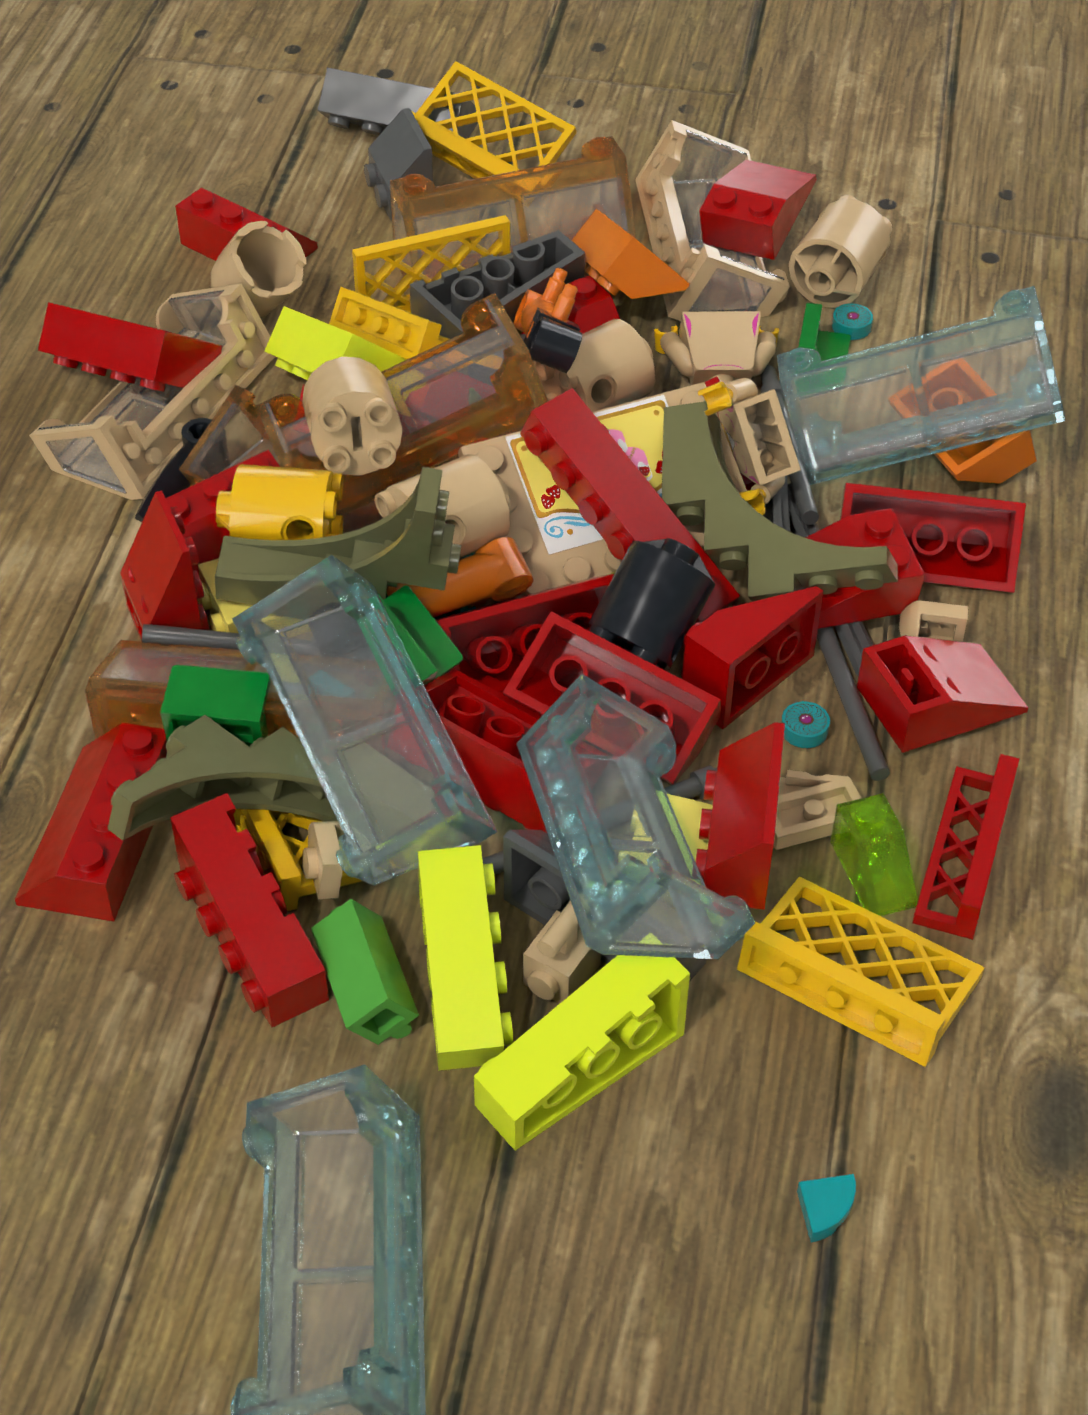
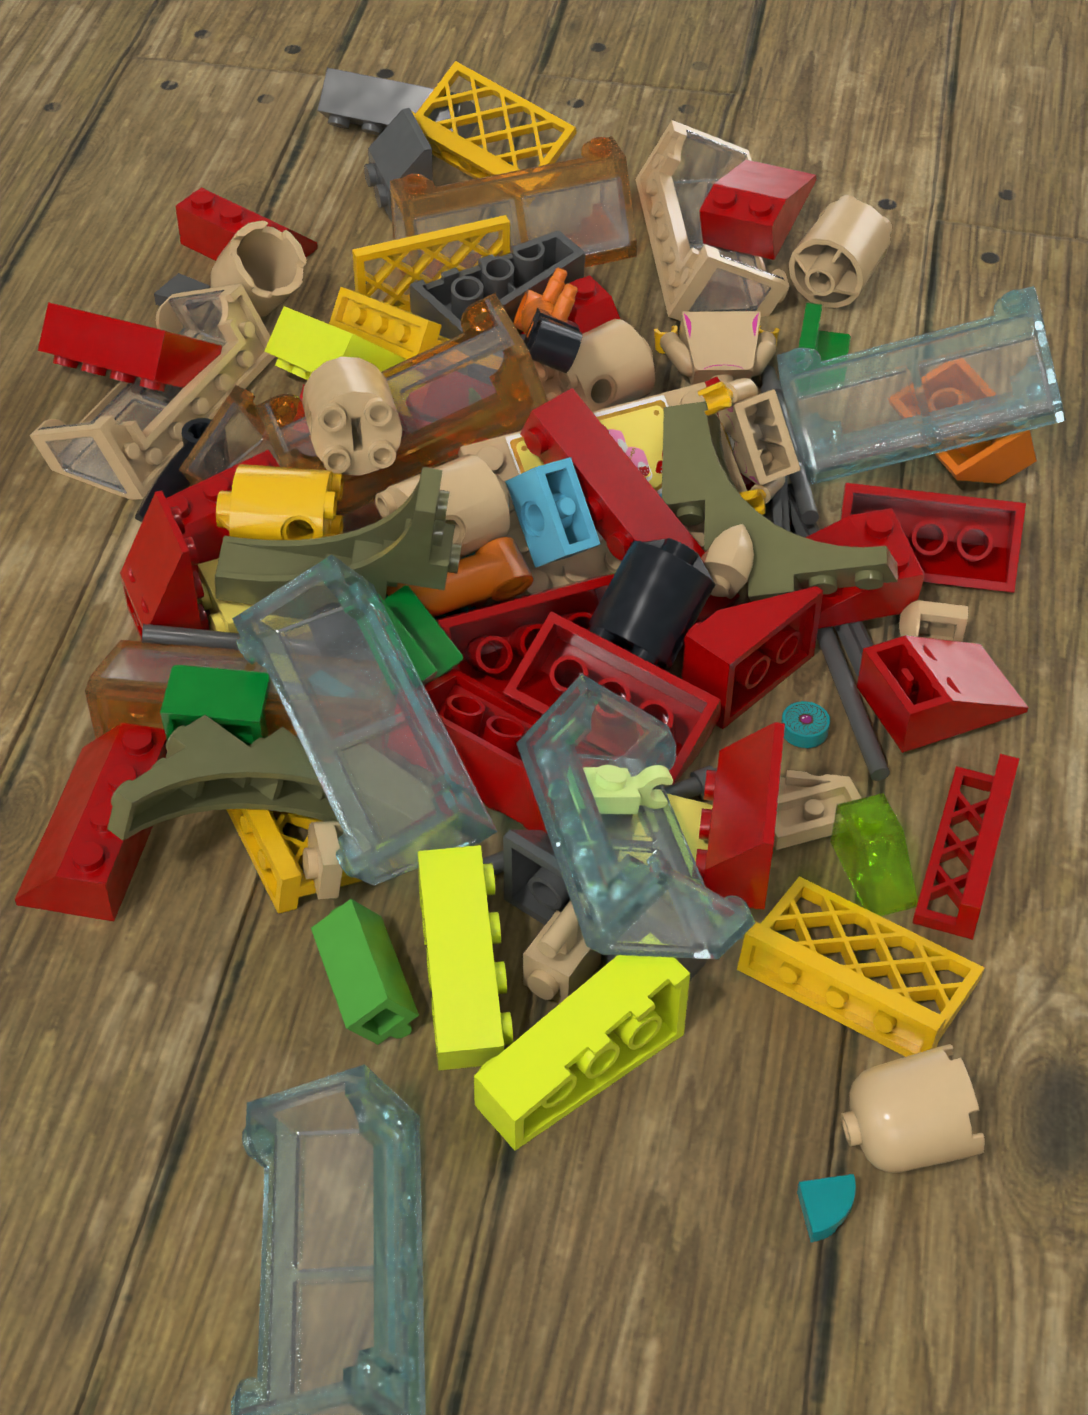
(178, 284): none -> dark grey tile
(246, 913): red wedge -> none
(552, 512): none -> medium azure brick
(622, 794): none -> yellowish green plate
(623, 262): orange slope -> none
(729, 561): none -> tan plate
(852, 320): teal tile -> none
(913, 1112): none -> tan cylinder

